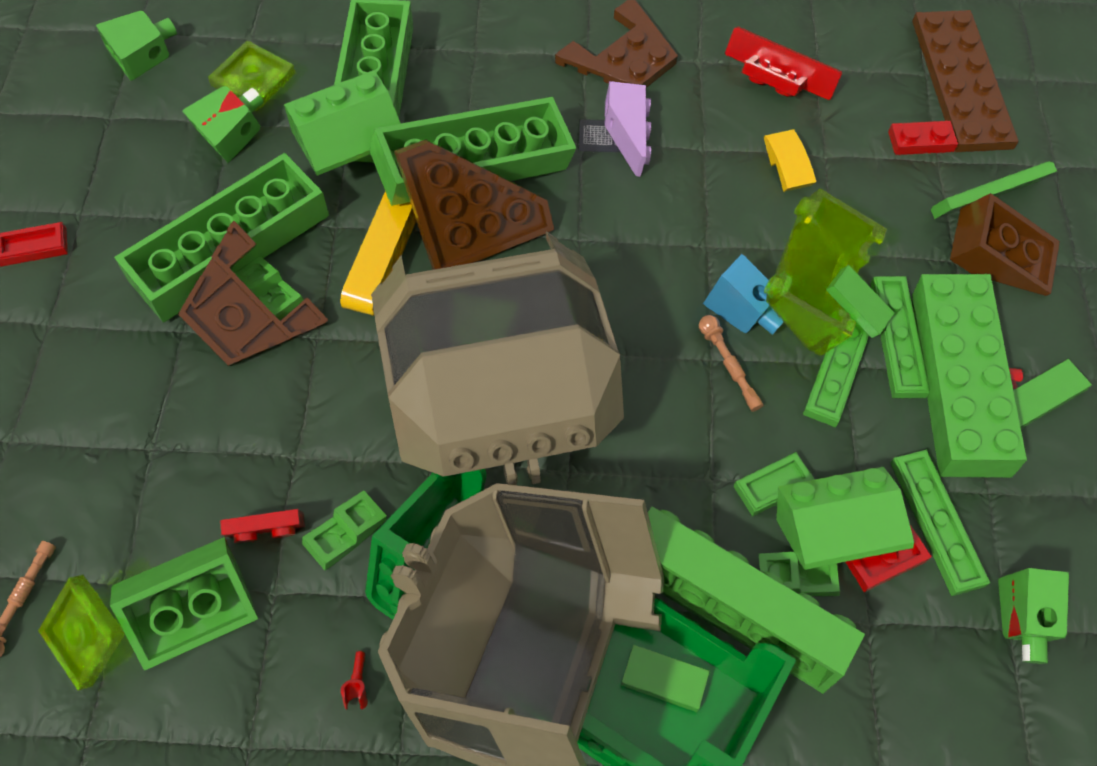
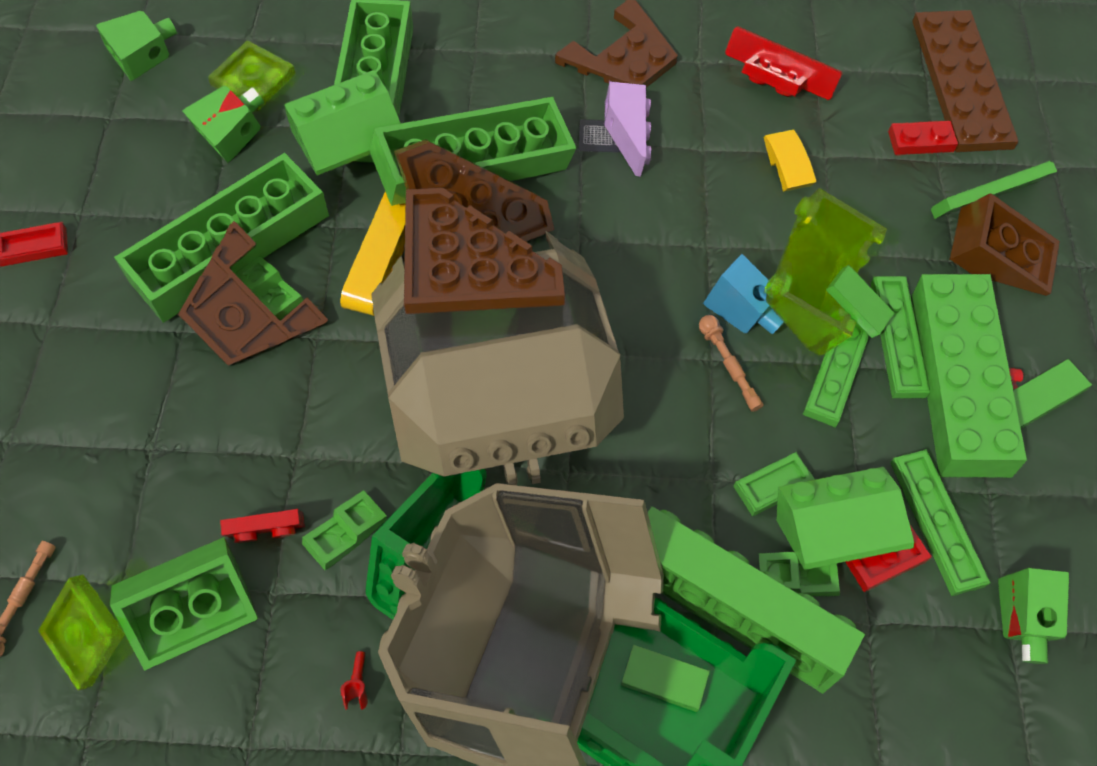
(467, 263): none -> reddish brown plate

